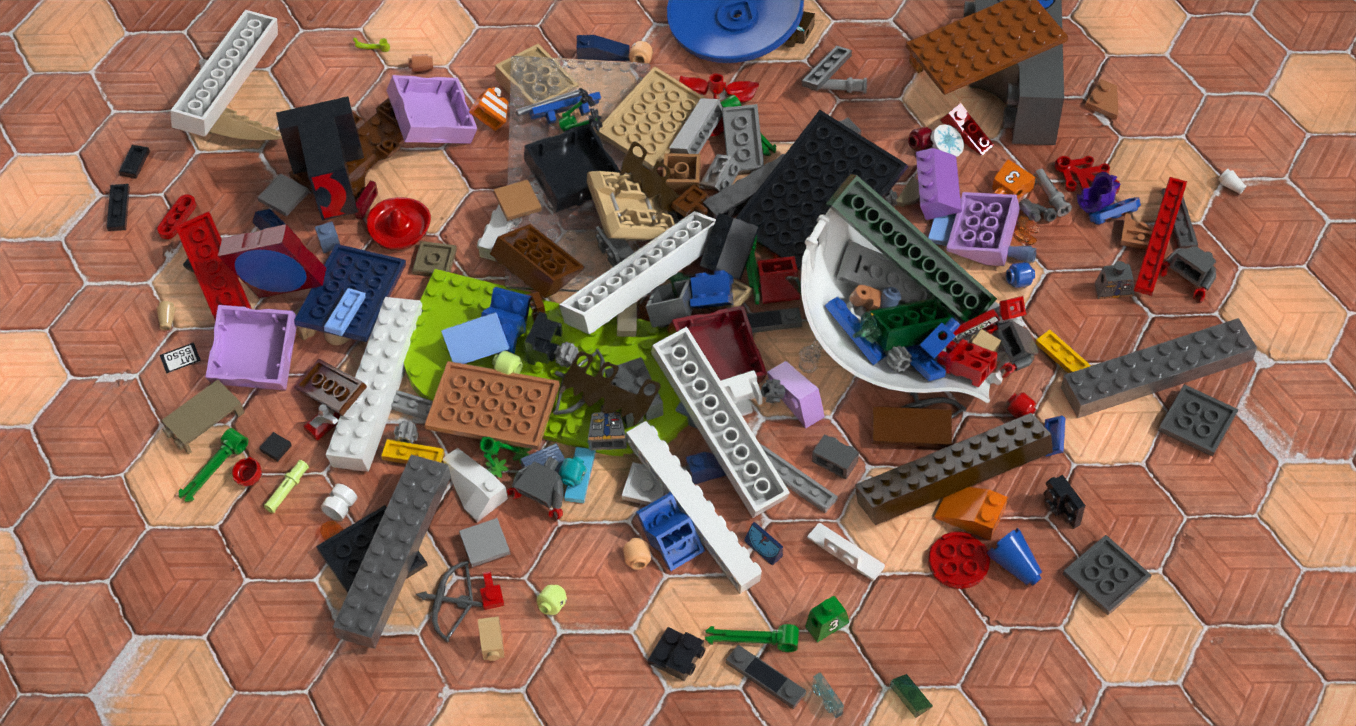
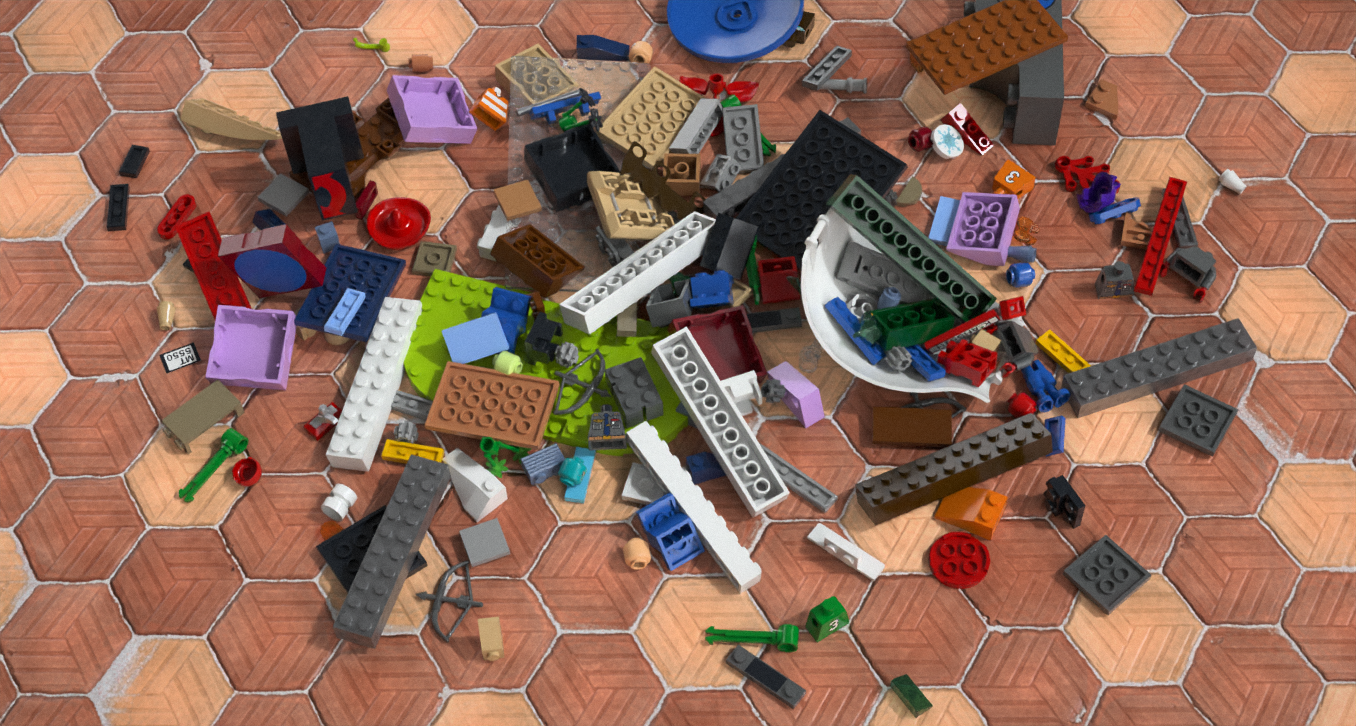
(224, 73): white brick -> none
(275, 446): black piece -> none
(291, 479): yellowish green pin -> none
(330, 387): reddish brown tile -> none
(492, 593): red plate -> none
(541, 485): dark grey torso -> none
(551, 599): yellowish green head -> none
(599, 386): dark brown piece -> none
(677, 653): black plate -> none
(689, 201): reddish brown plate -> none
(764, 544): slope -> none
(831, 700): clear light blue plate -> none
(835, 456): dark grey brick -> none
(866, 297): nougat leg -> none
(933, 345): blue torso -> none
(938, 183): medium lavender slope -> none
(1016, 557): blue cone -> none
(1033, 211): dark grey plant -> none
(1041, 380): none -> blue piece
(1055, 197): light grey pin -> none

